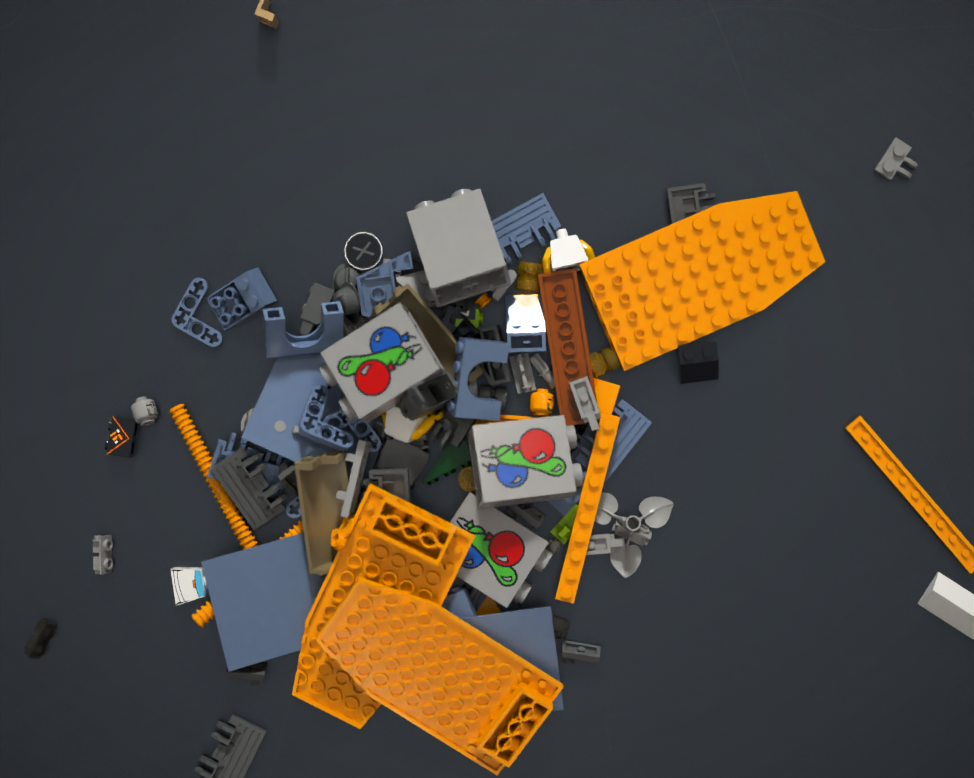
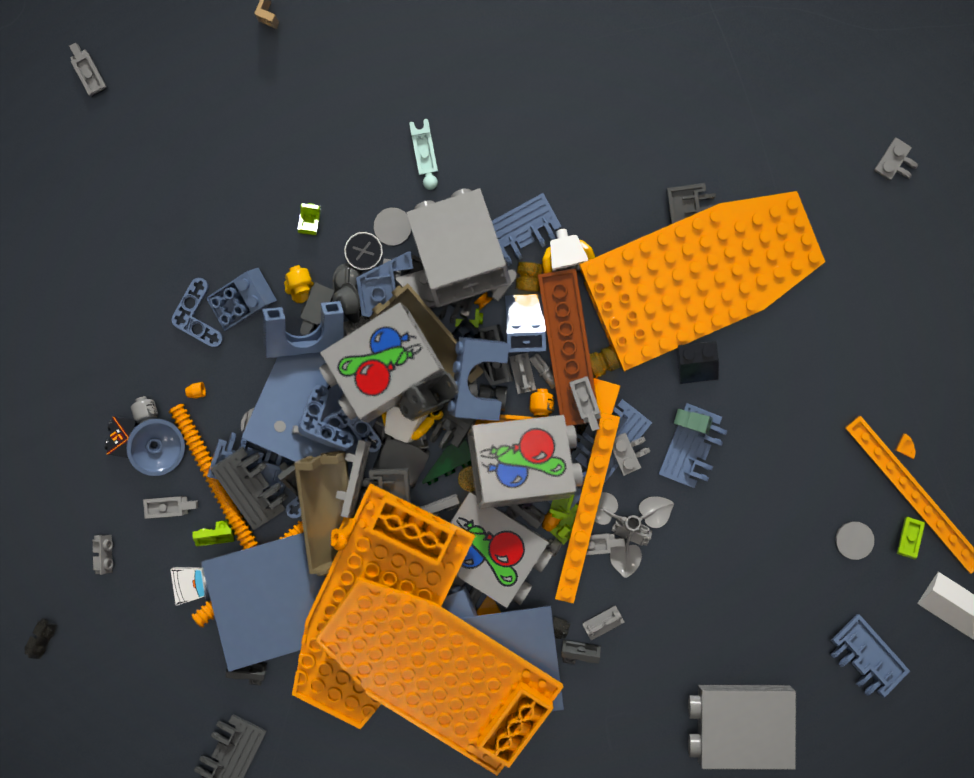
(86, 70): none -> light grey hinge
(162, 457): none -> sand blue dish
(167, 507): none -> light grey hinge
(196, 390): none -> light orange hose
(220, 535): none -> lime hinge
(298, 283): none -> yellow head
(309, 219): none -> lime bracket
(392, 226): none -> light grey tile
(424, 154): none -> light aqua plate
(448, 503): none -> light grey hinge
(550, 522): none -> light orange hose
(561, 507): none -> lime bracket
(603, 622): none -> light grey hinge
(625, 454): none -> light grey hinge
(686, 447): none -> sand blue hinge
(693, 421): none -> sand green leg
(744, 726): none -> light grey brick
(854, 540): none -> light grey tile
(872, 656): none -> sand blue hinge
(906, 446): none -> light orange tile
(910, 538): none -> lime hinge

